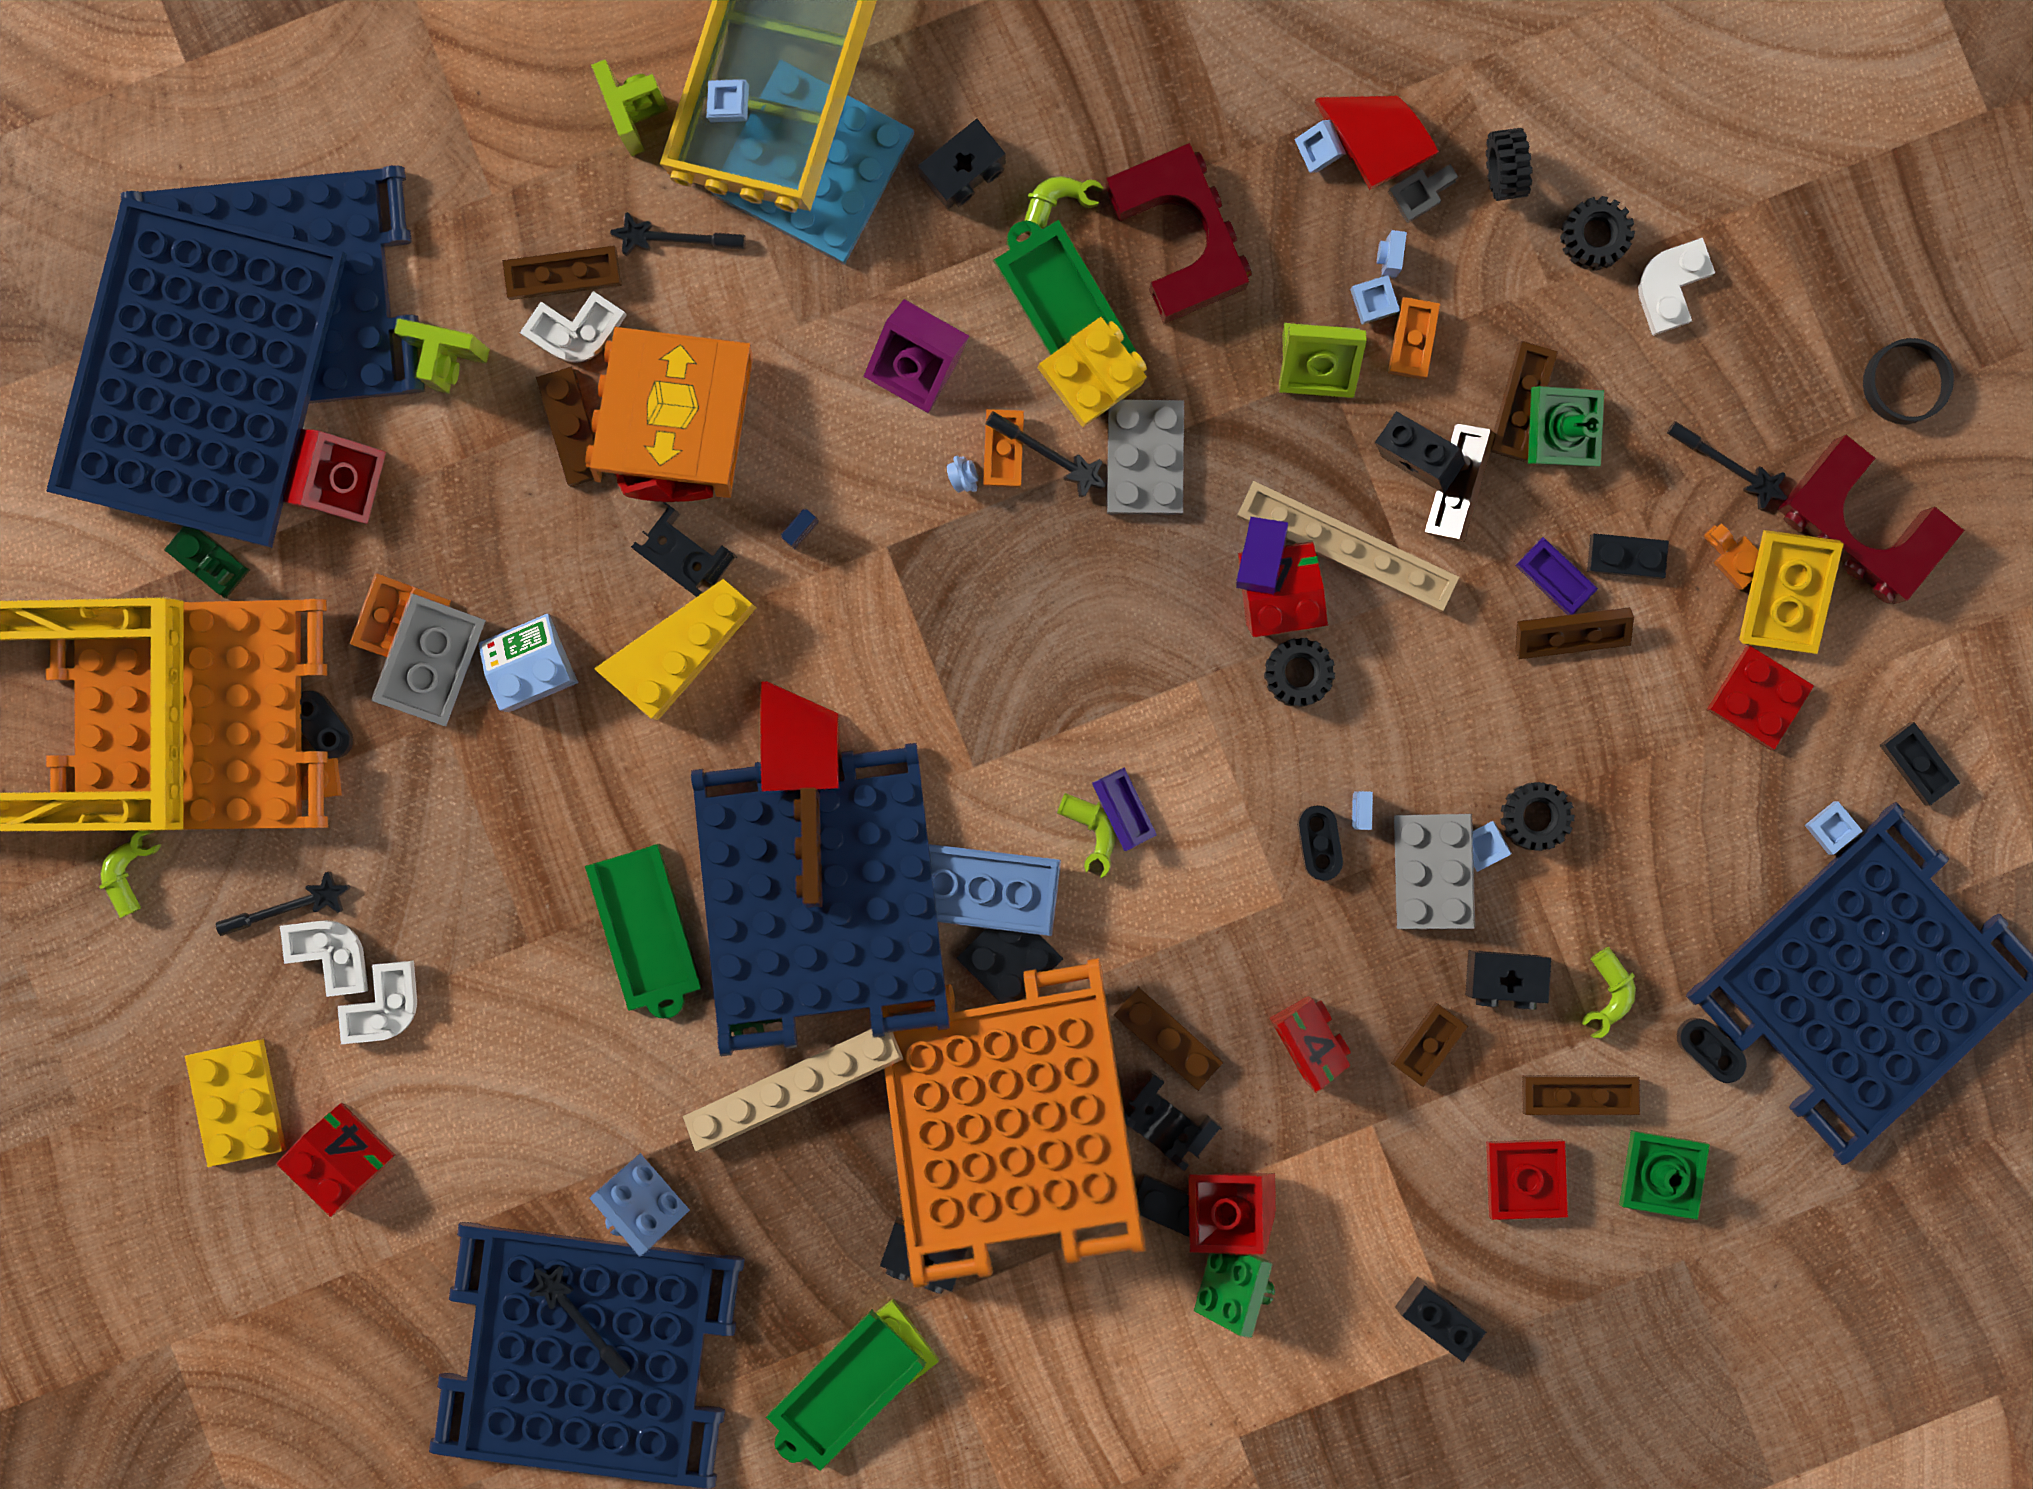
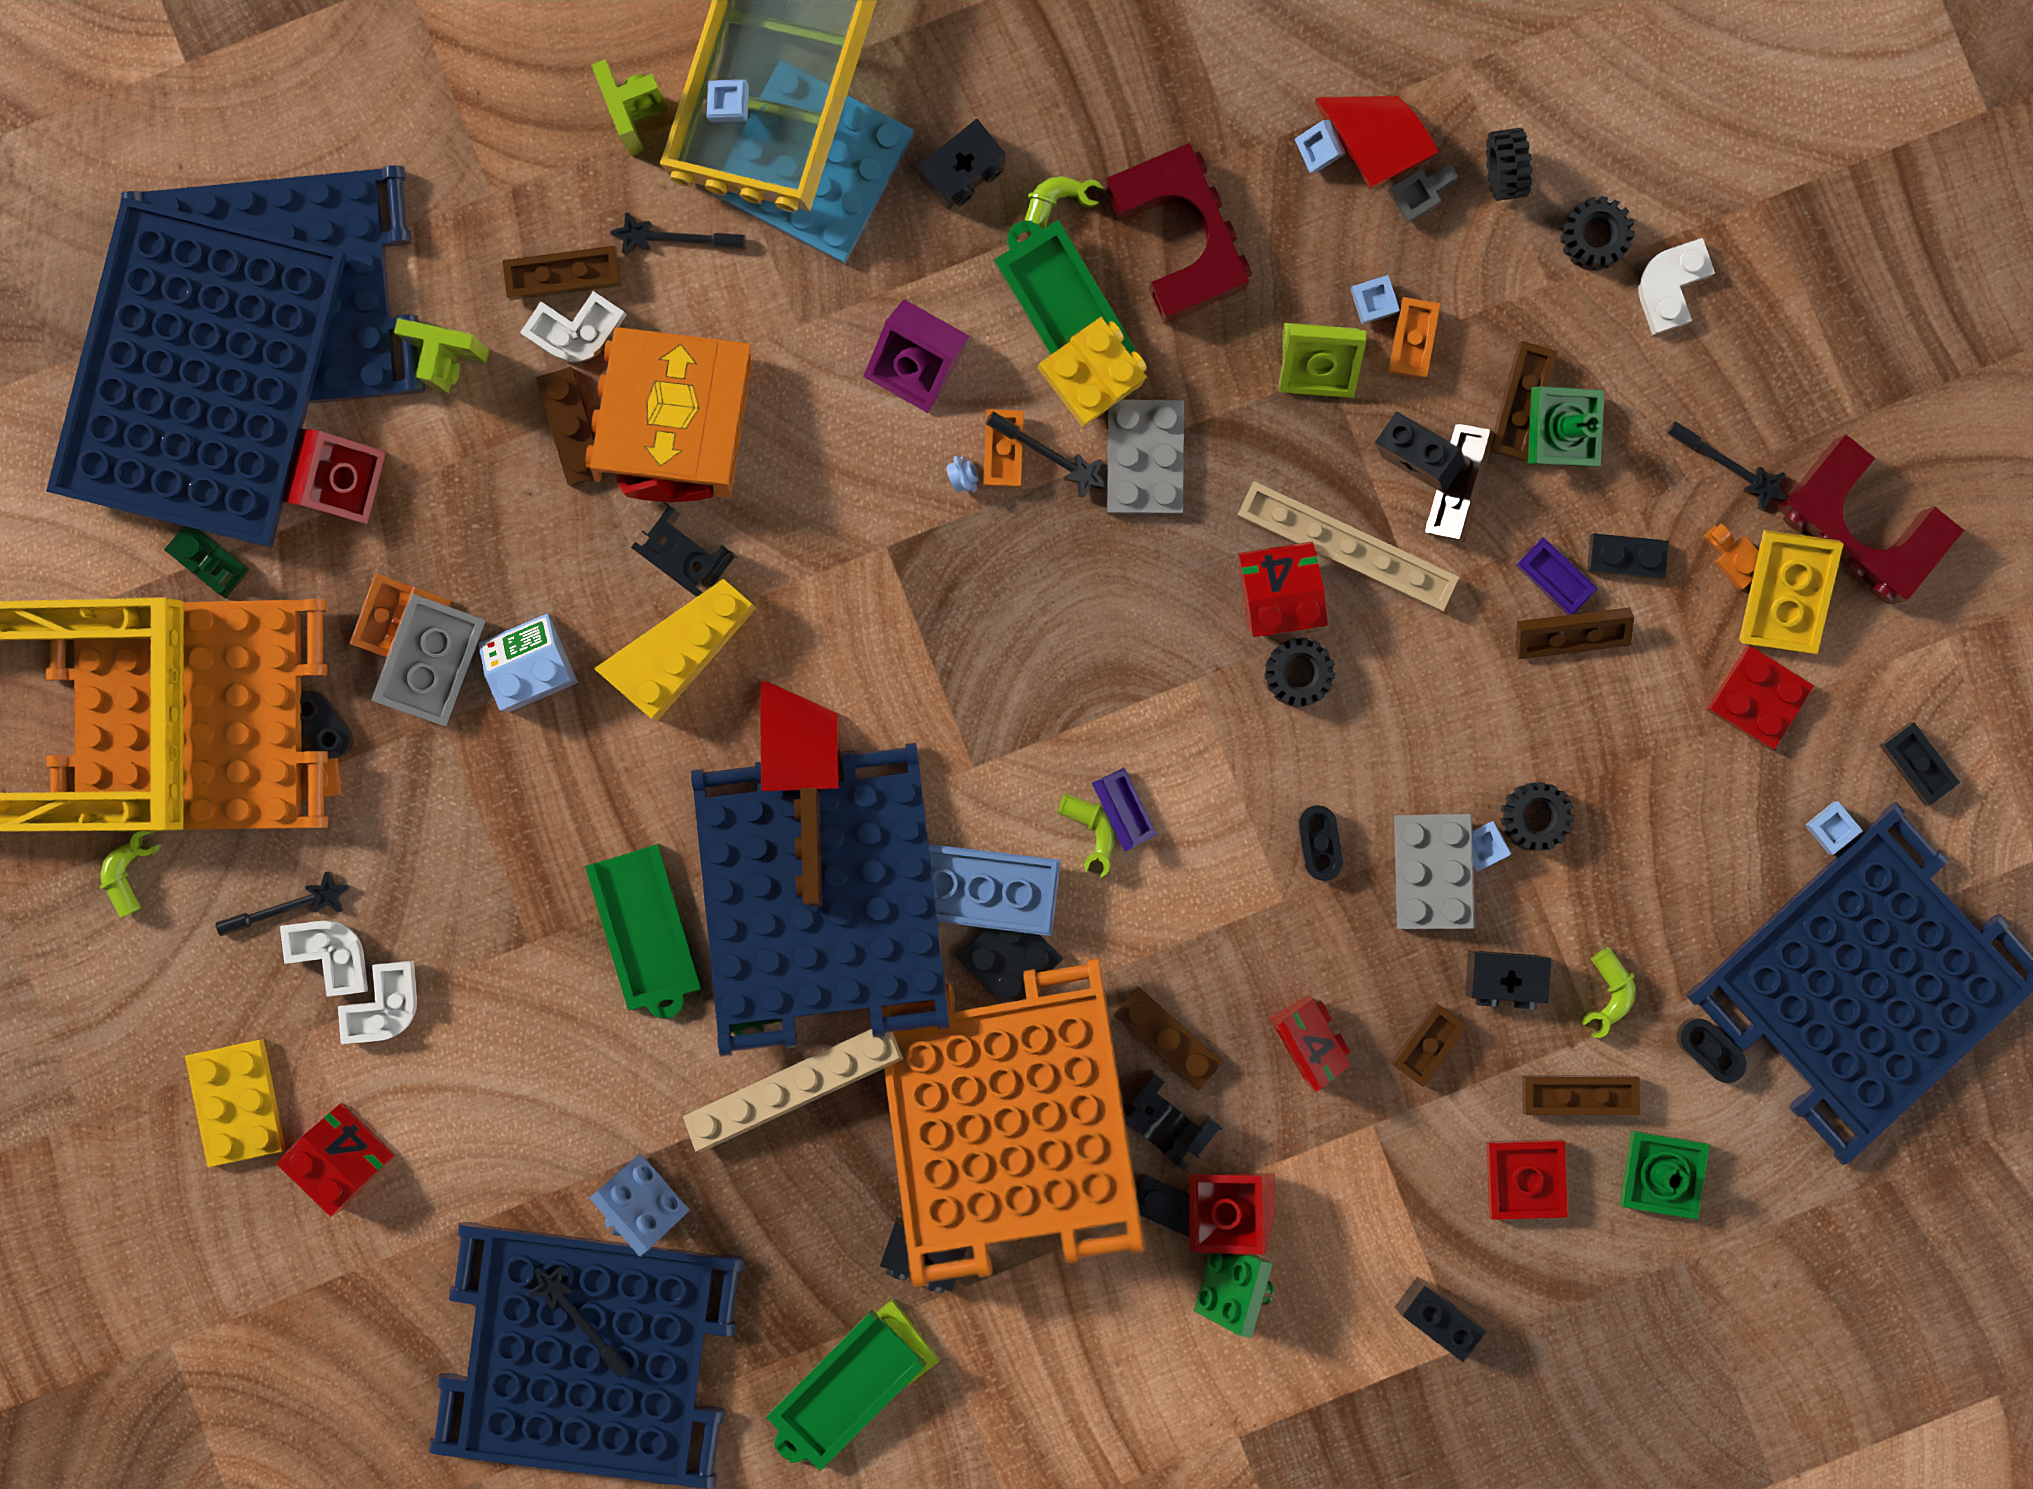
(799, 528): dark blue tile -> none
(1262, 555): dark purple tile -> none
(1362, 810): light blue tile -> none
(1392, 253): light blue plate -> none
(1942, 363): black tyre -> none

